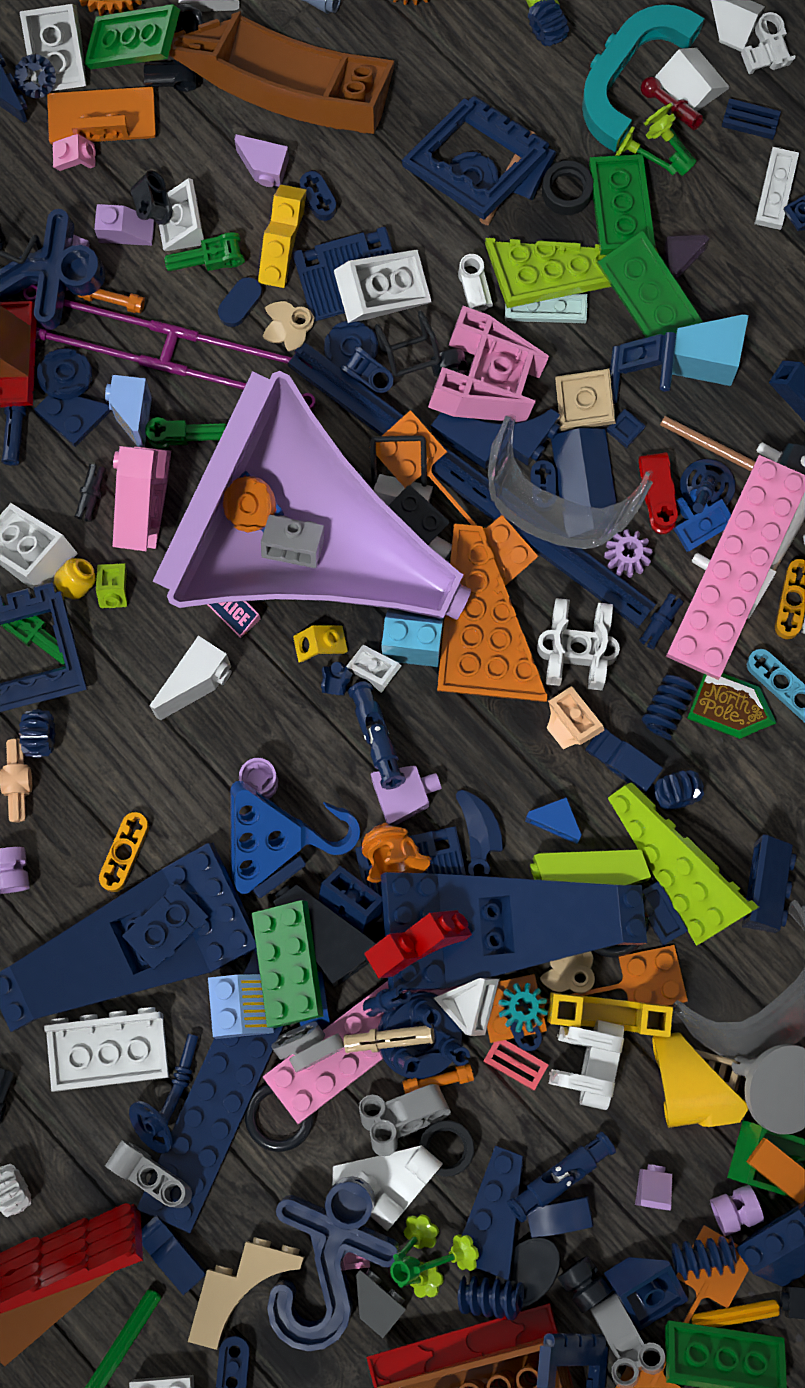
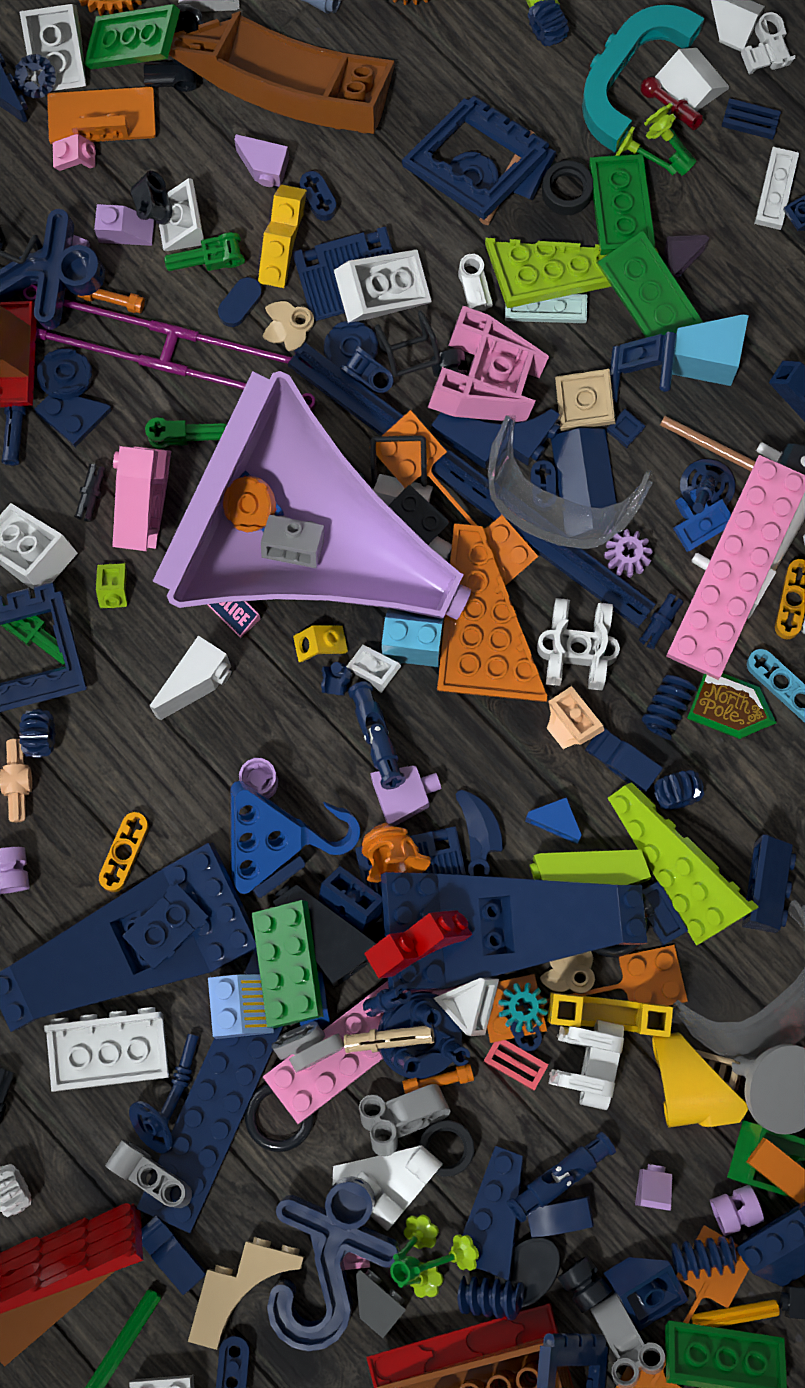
(75, 578): yellow head -> none
(131, 405): light blue slope -> none
(661, 495): red piece -> none

